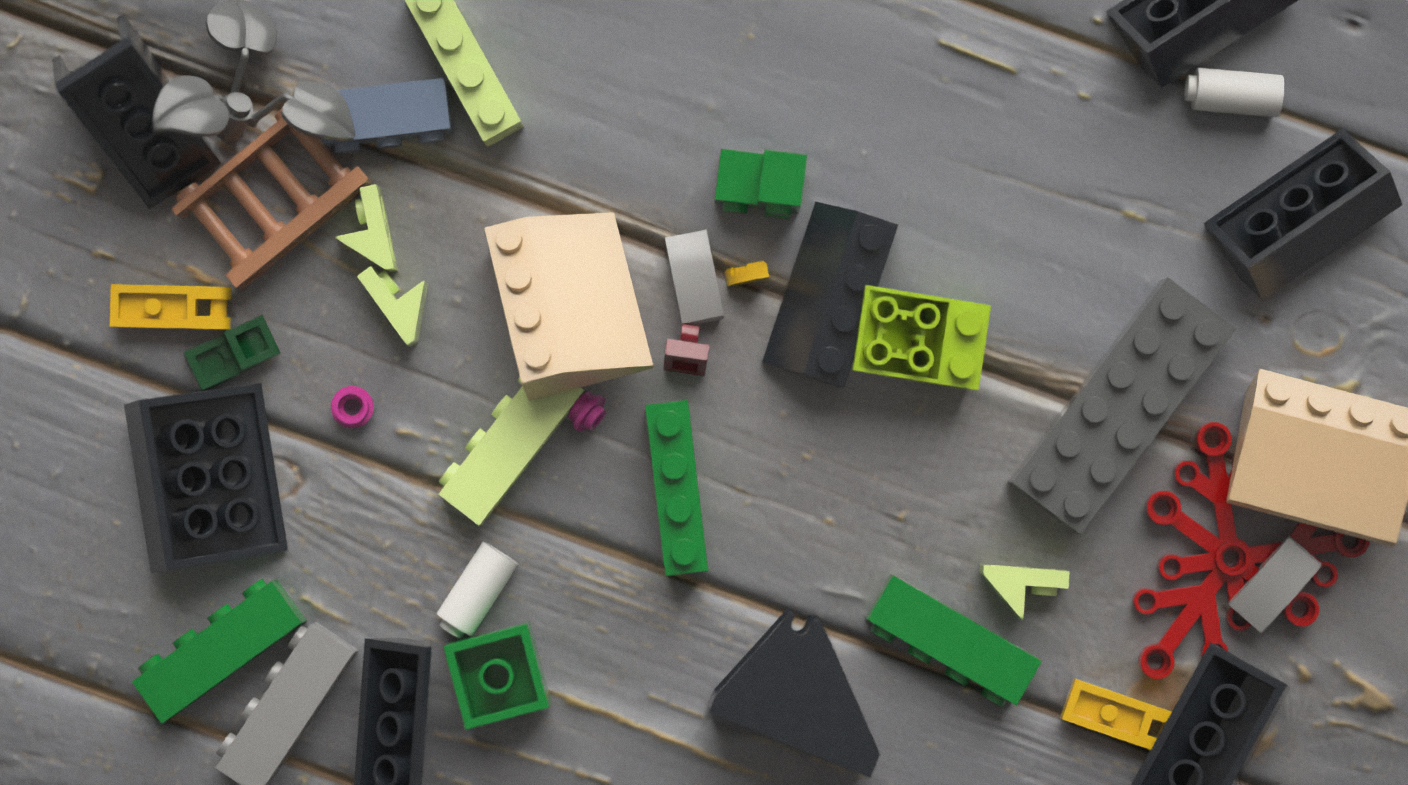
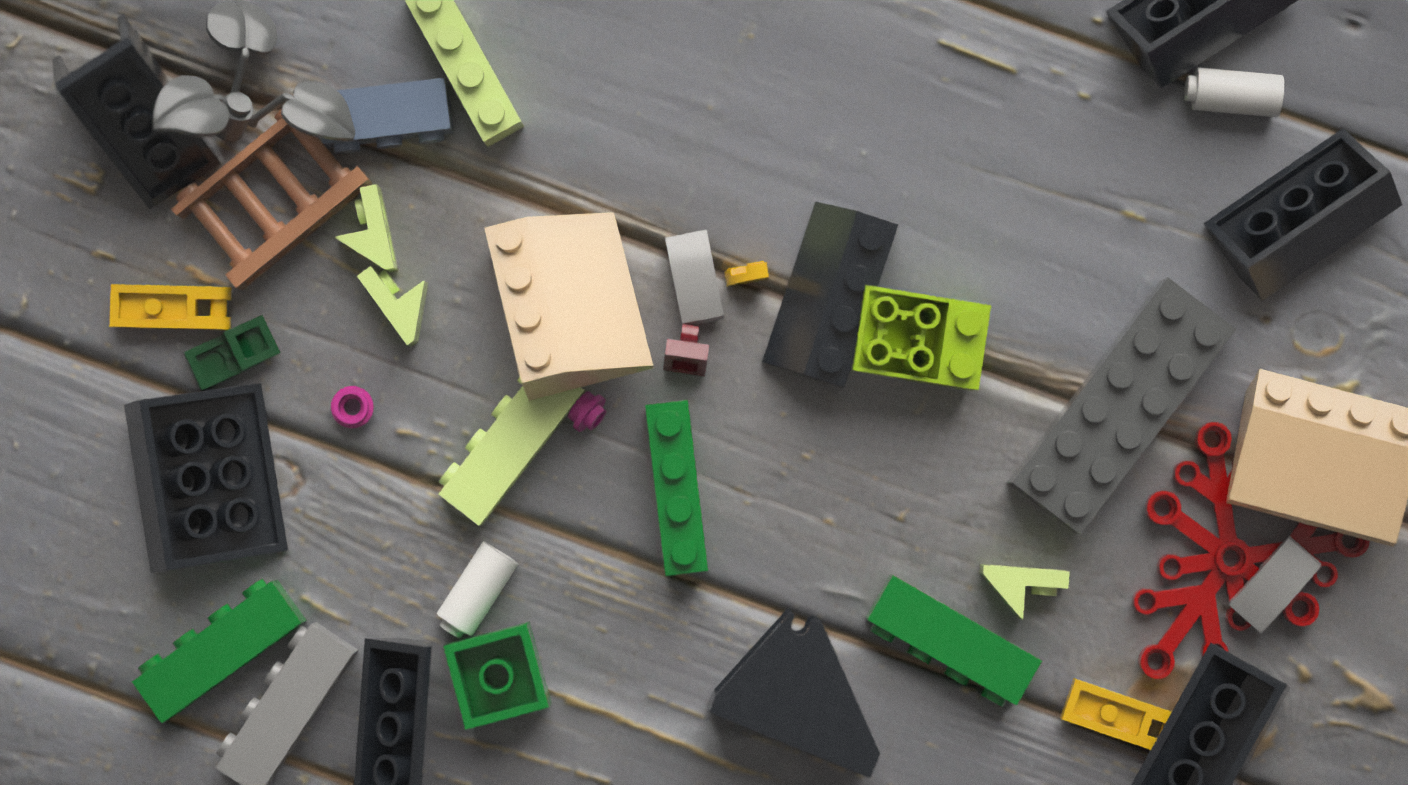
(761, 182): green brick -> none

